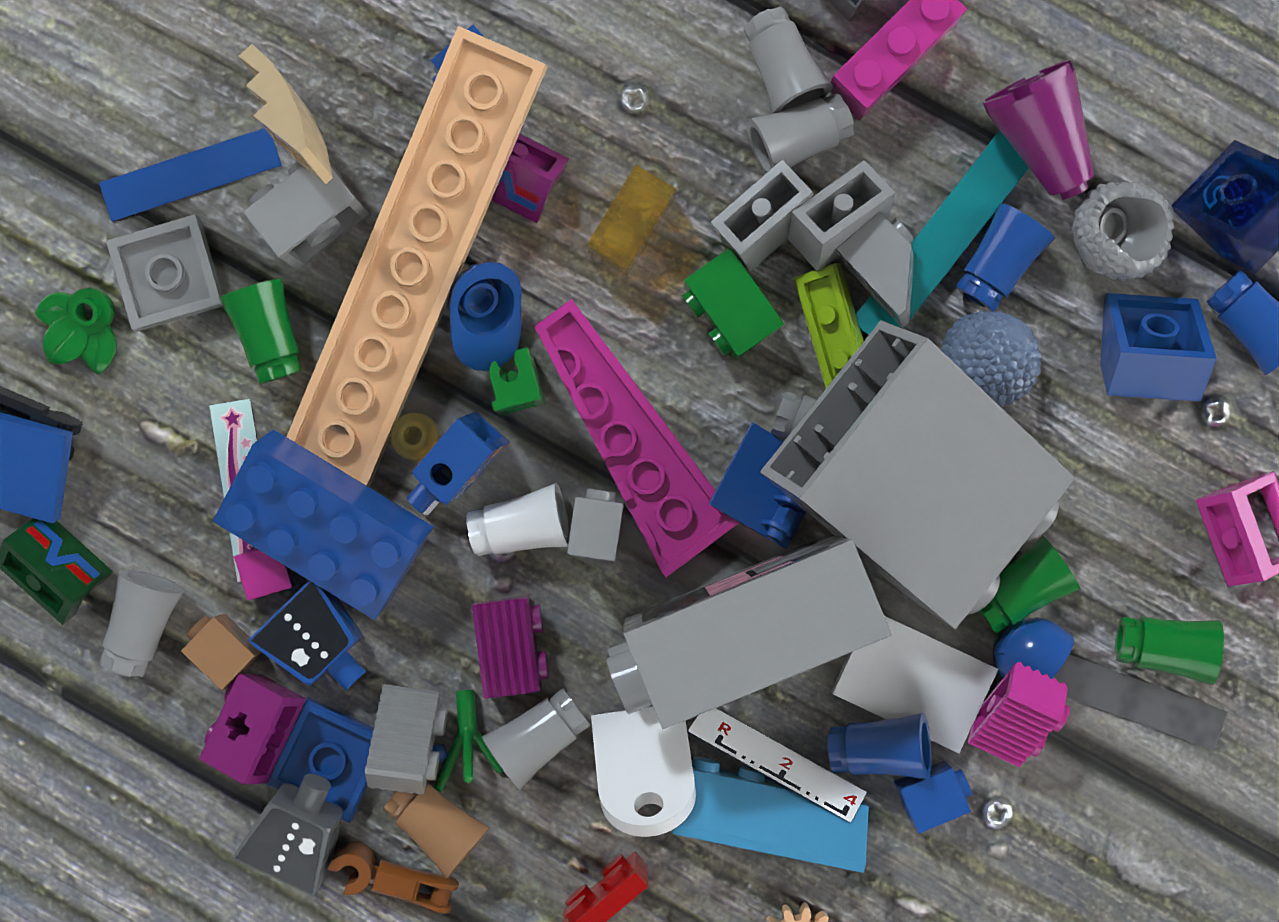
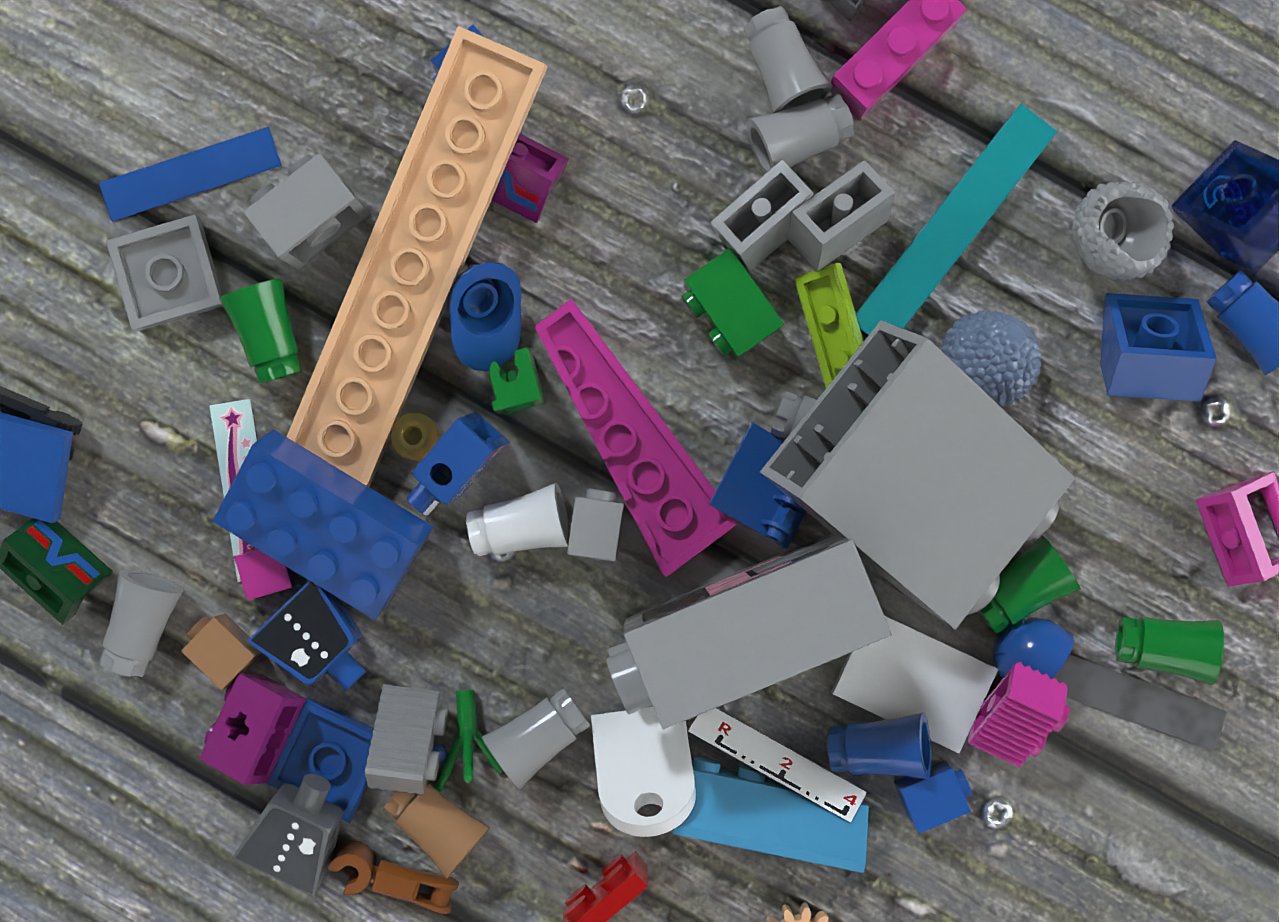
(73, 333): green plate -> none
(286, 115): tan slope -> none
(509, 646): magenta brick -> none
(631, 220): clear yellow brick -> none
(883, 264): light grey slope -> none
(1003, 257): blue plant -> none
(1046, 128): magenta cone -> none

